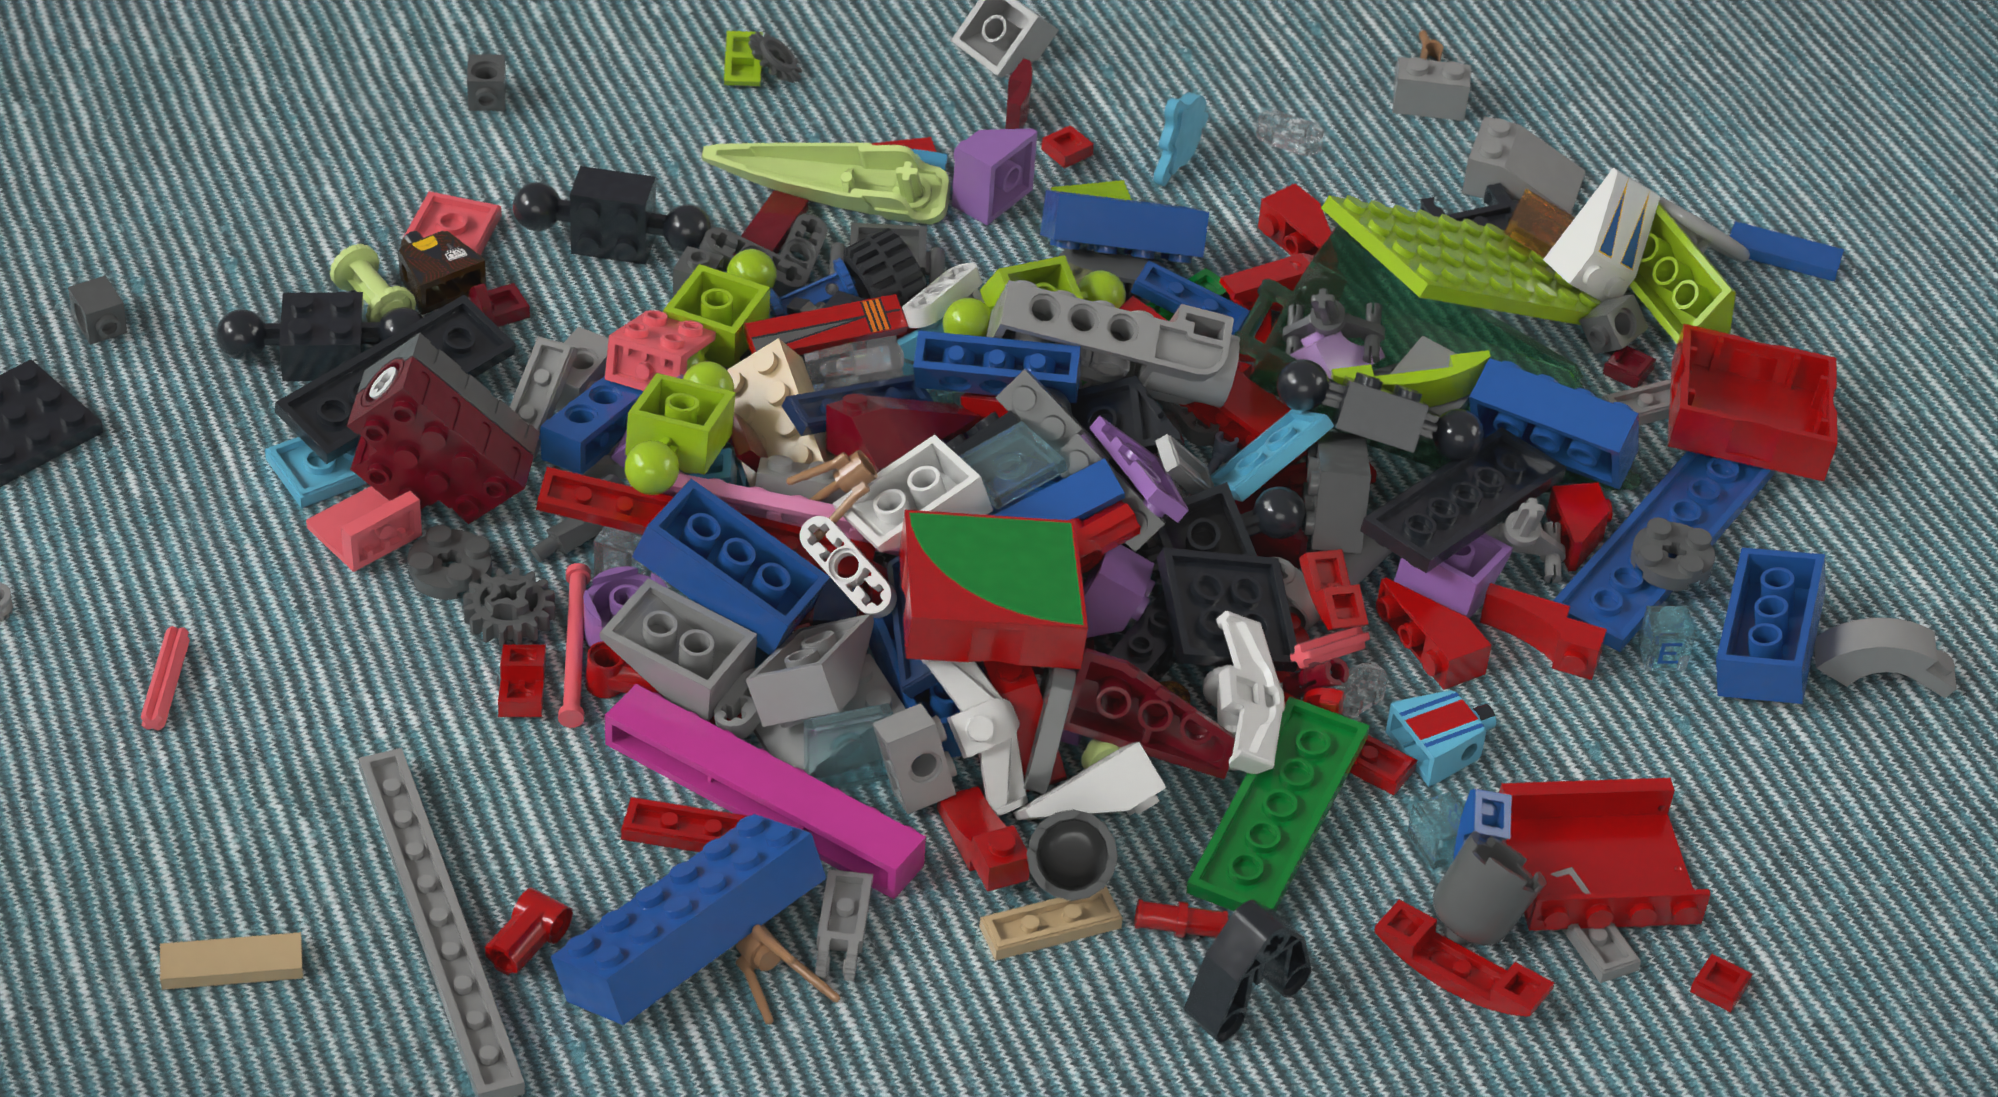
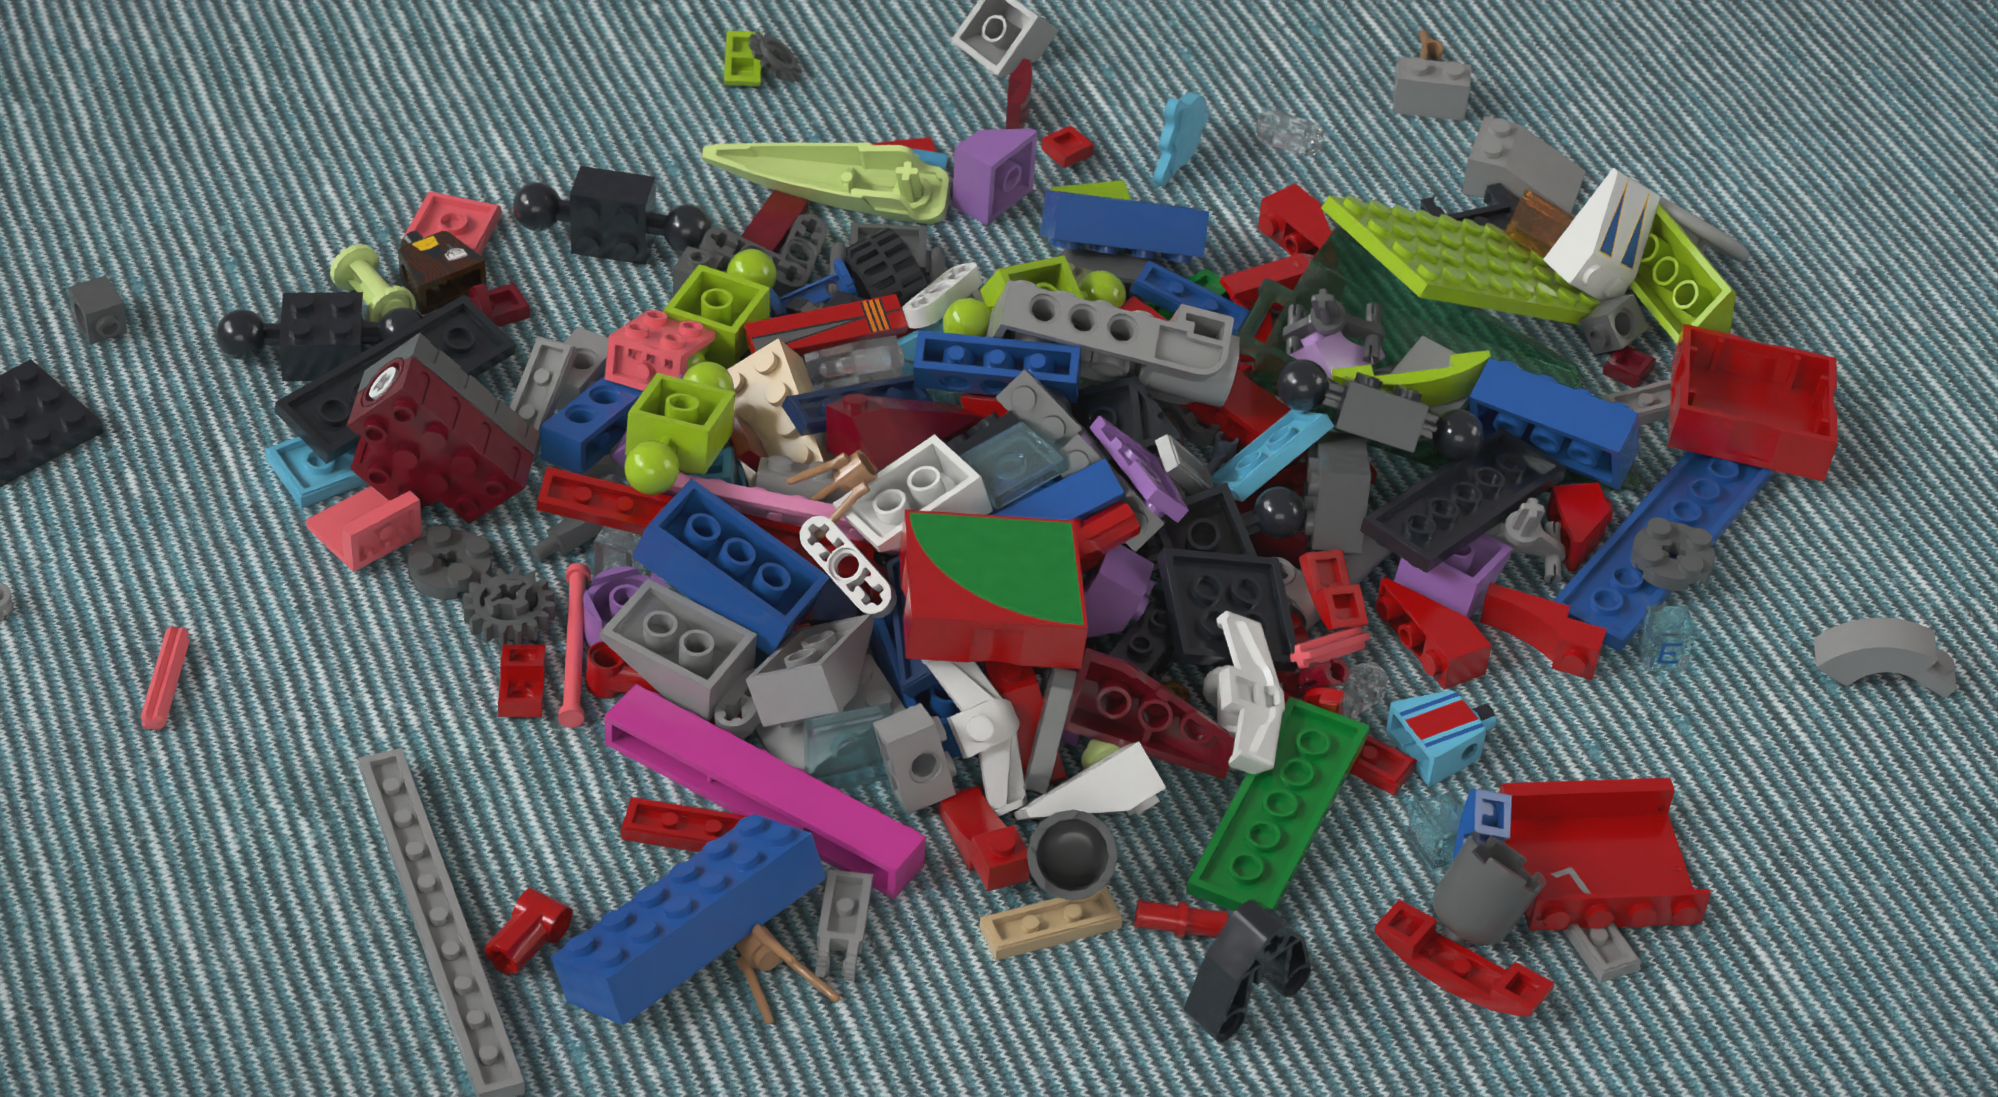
(231, 961): tan tile -> none
(486, 82): dark grey brick -> none
(1721, 982): red tile -> none
(1771, 625): blue brick -> none
(1788, 251): blue tile -> none

